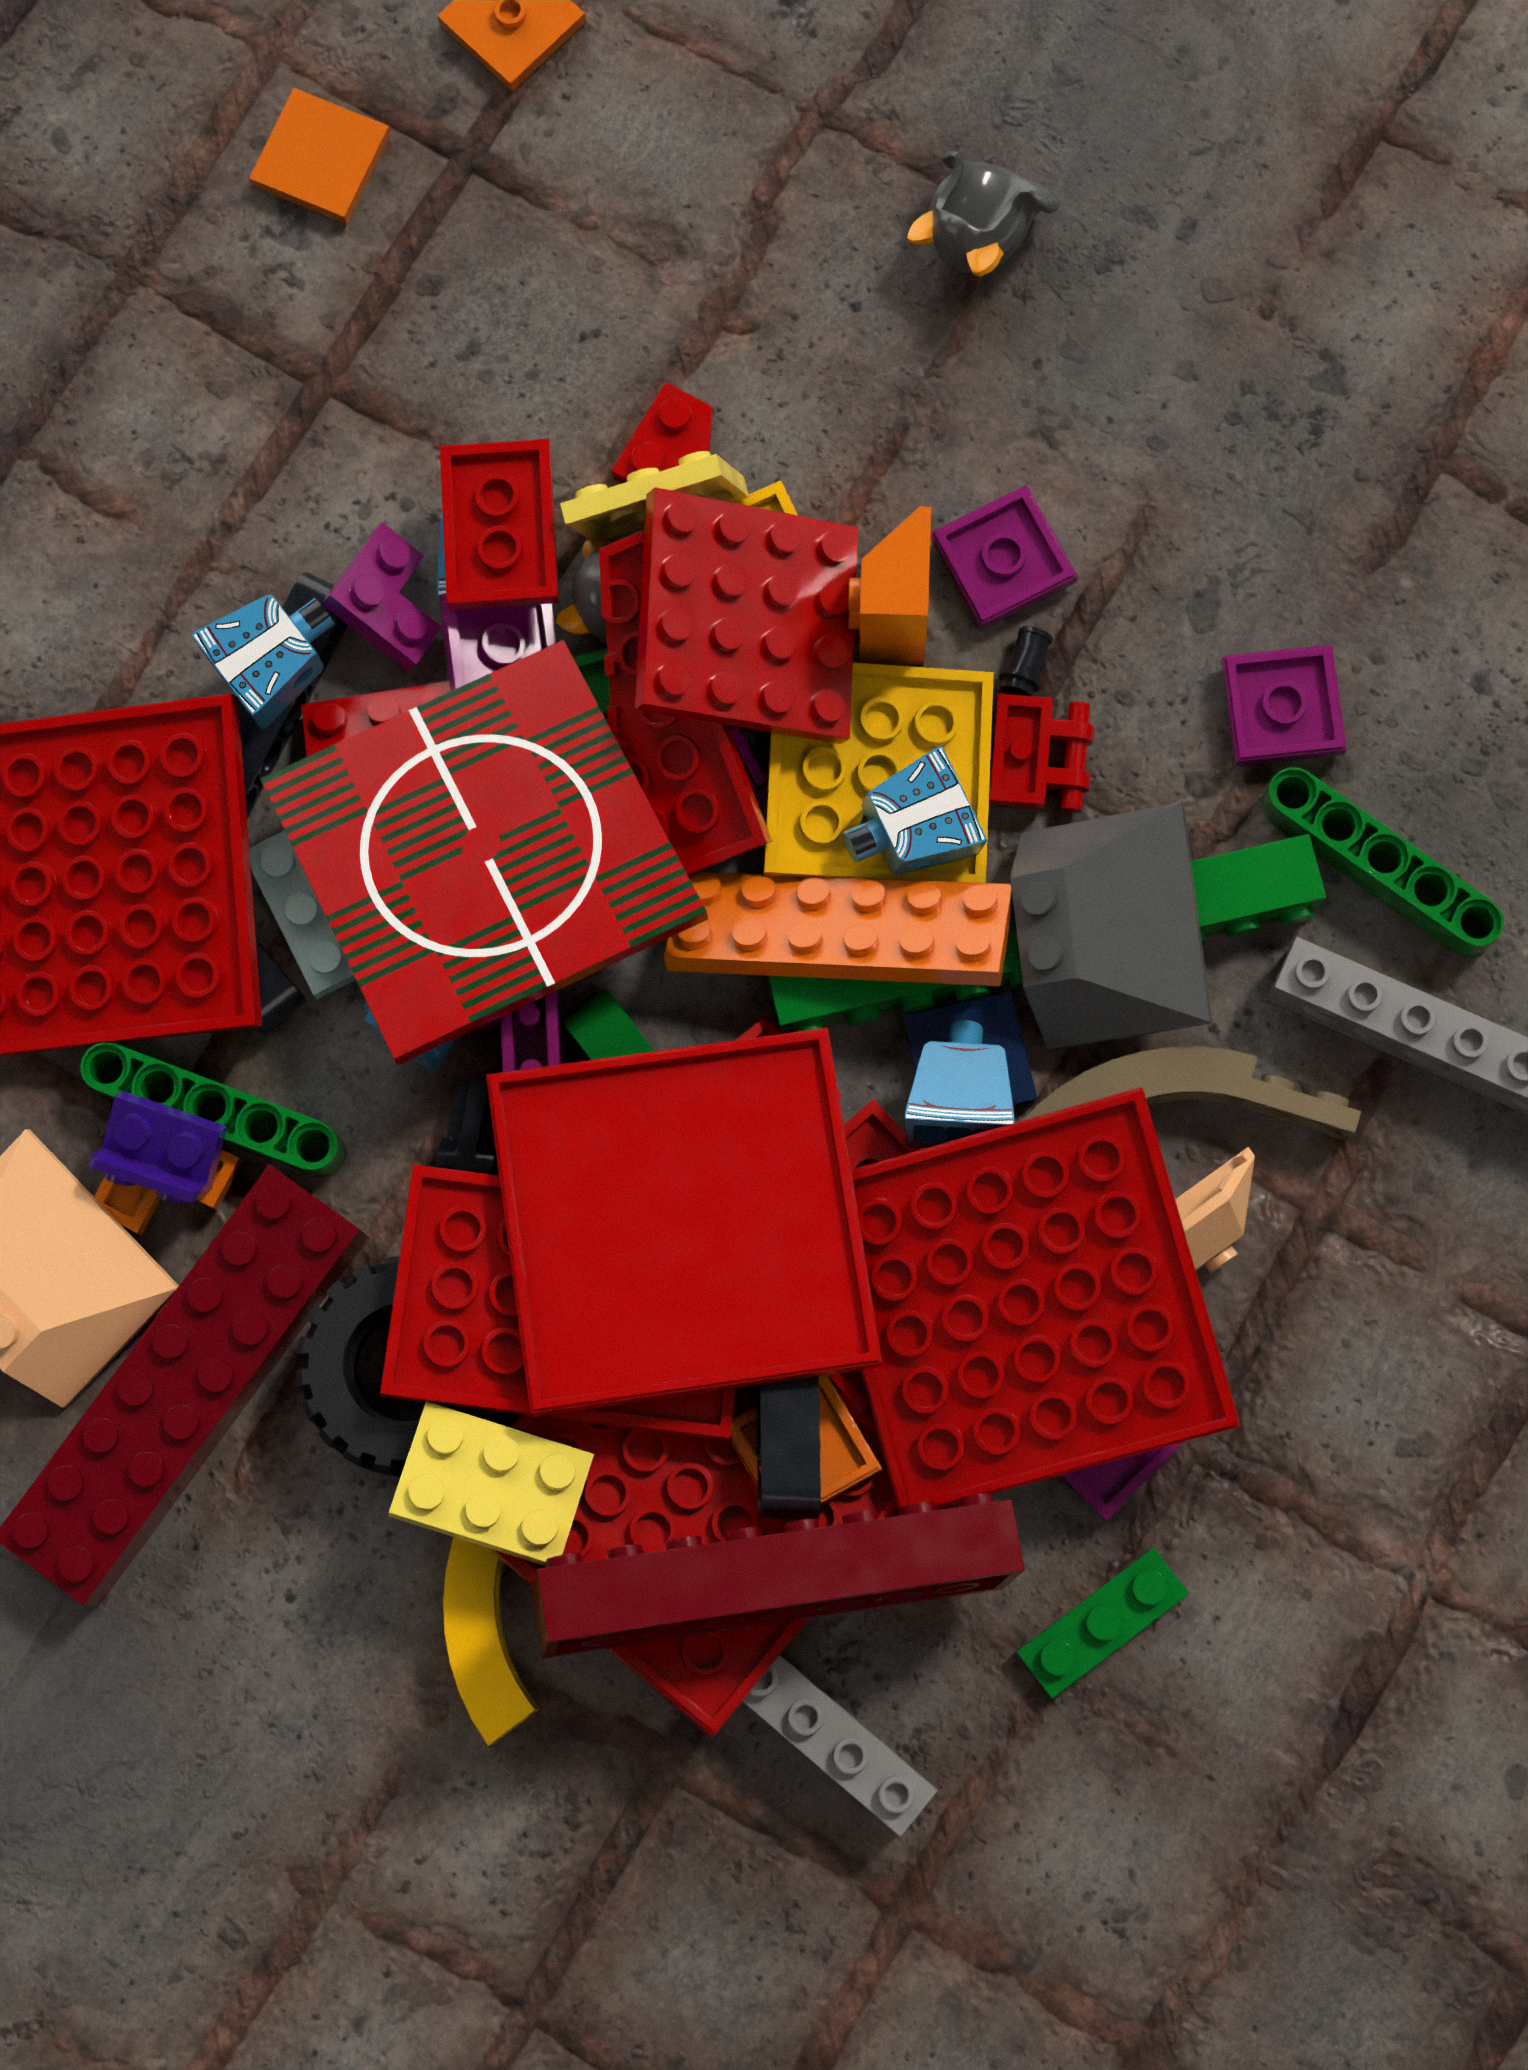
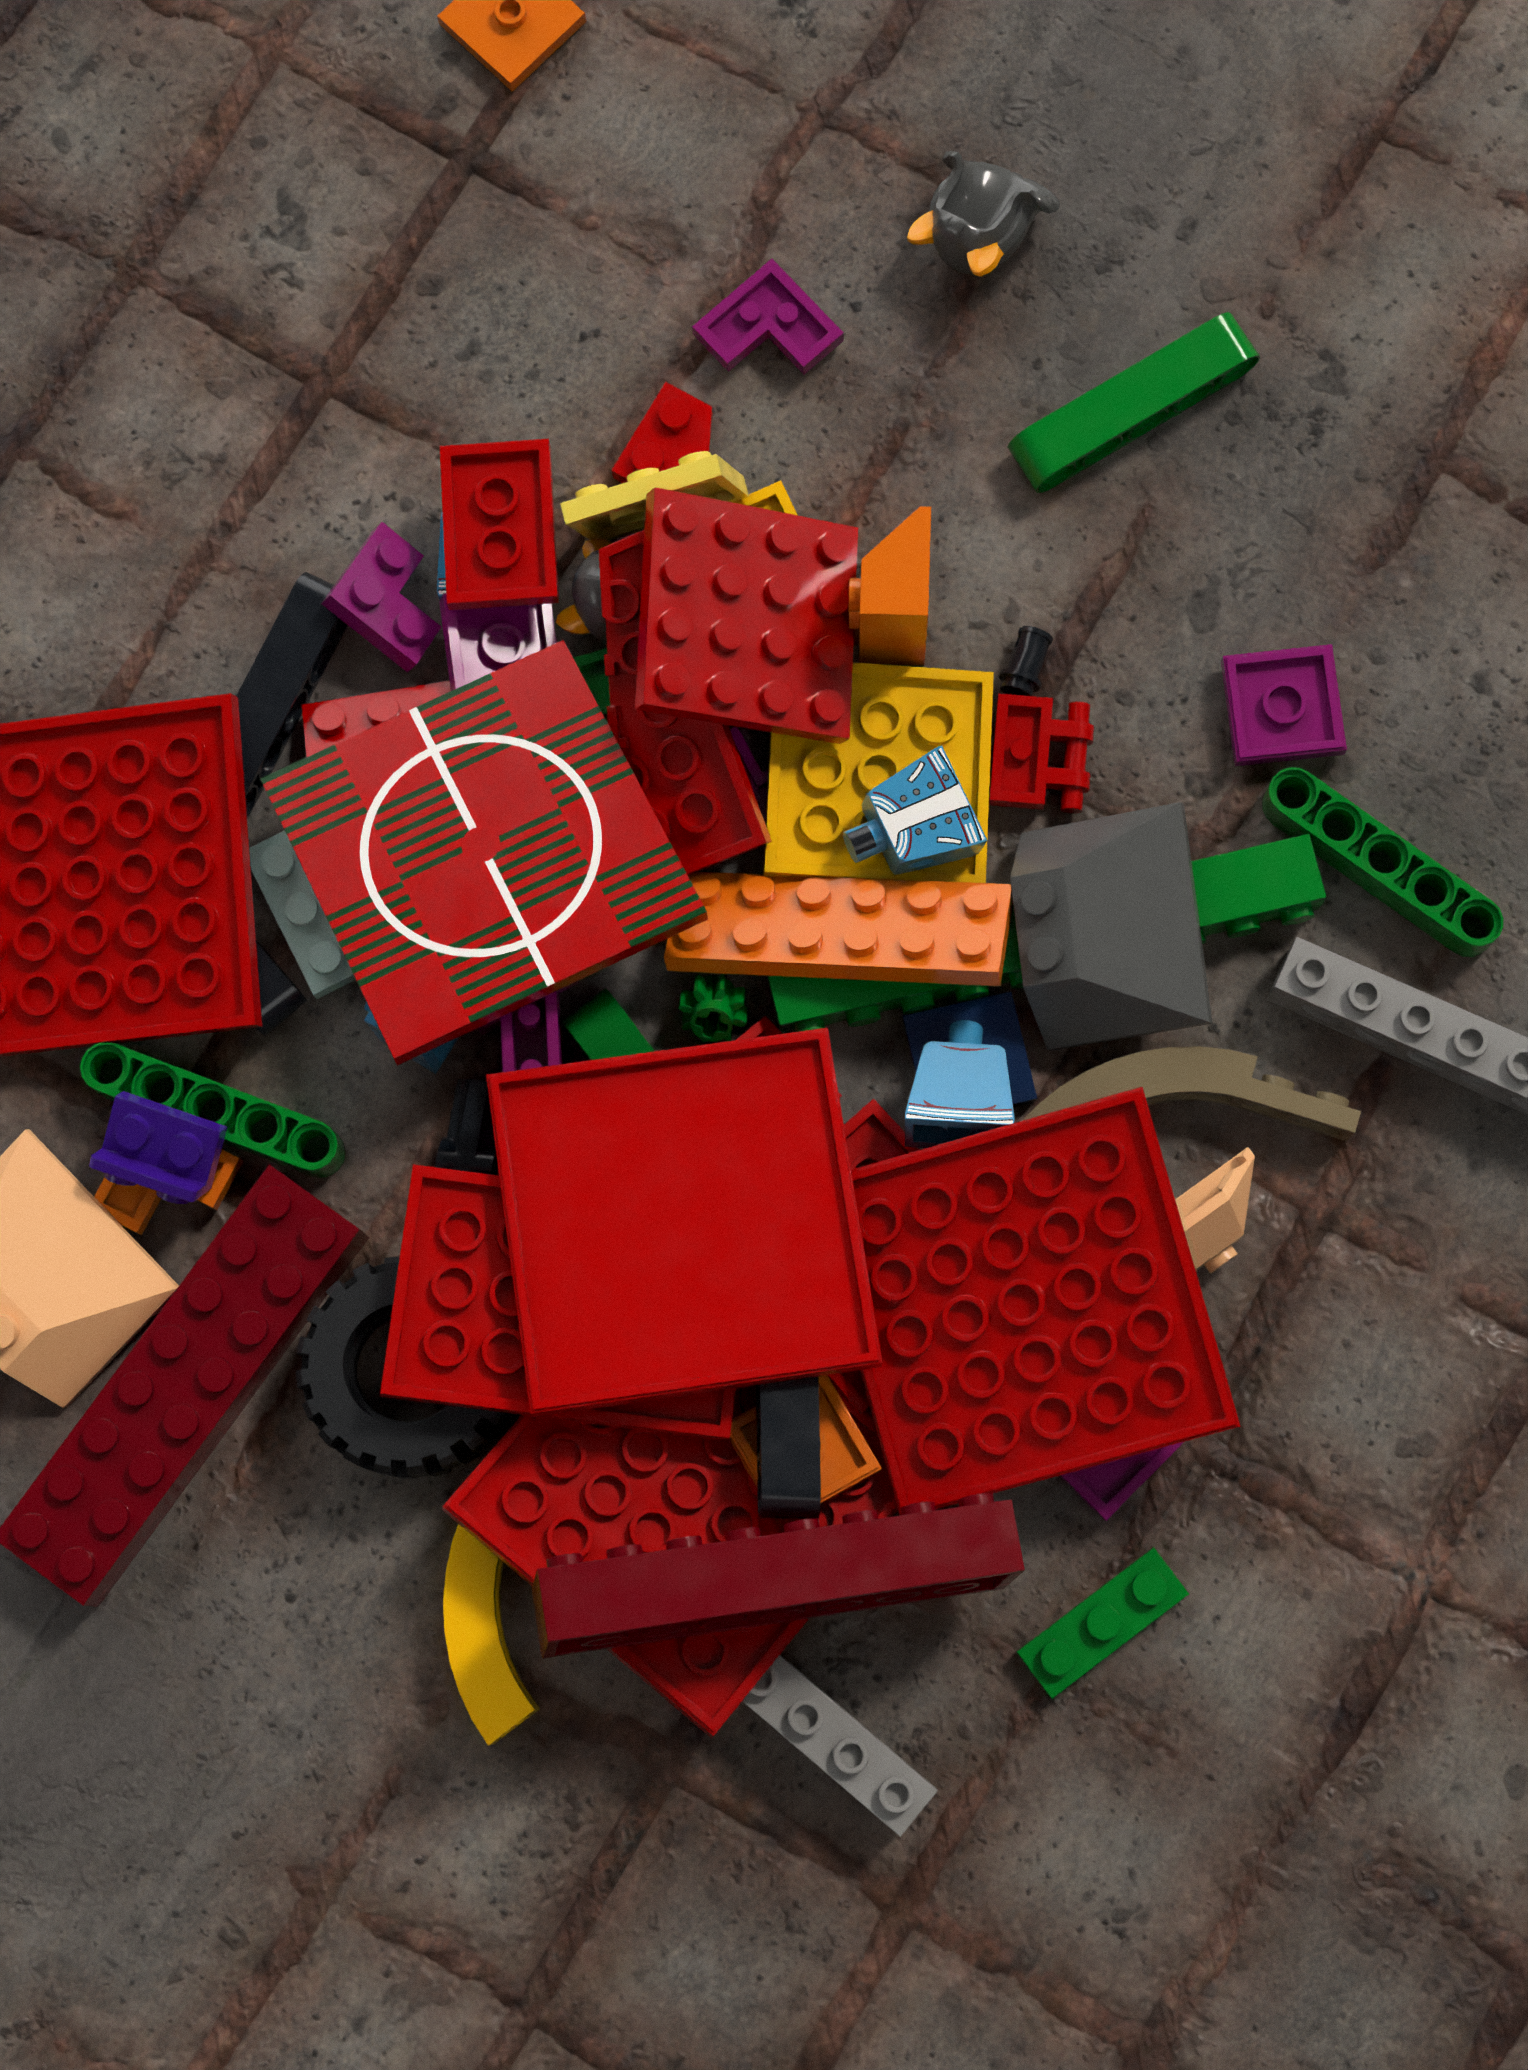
(265, 653): dark azure torso -> none
(320, 156): orange tile -> none
(490, 1484): light yellow plate -> none
(713, 1008): none -> green gear
(770, 308): none -> magenta plate
(1003, 557): magenta plate -> none
(1133, 402): none -> green beam

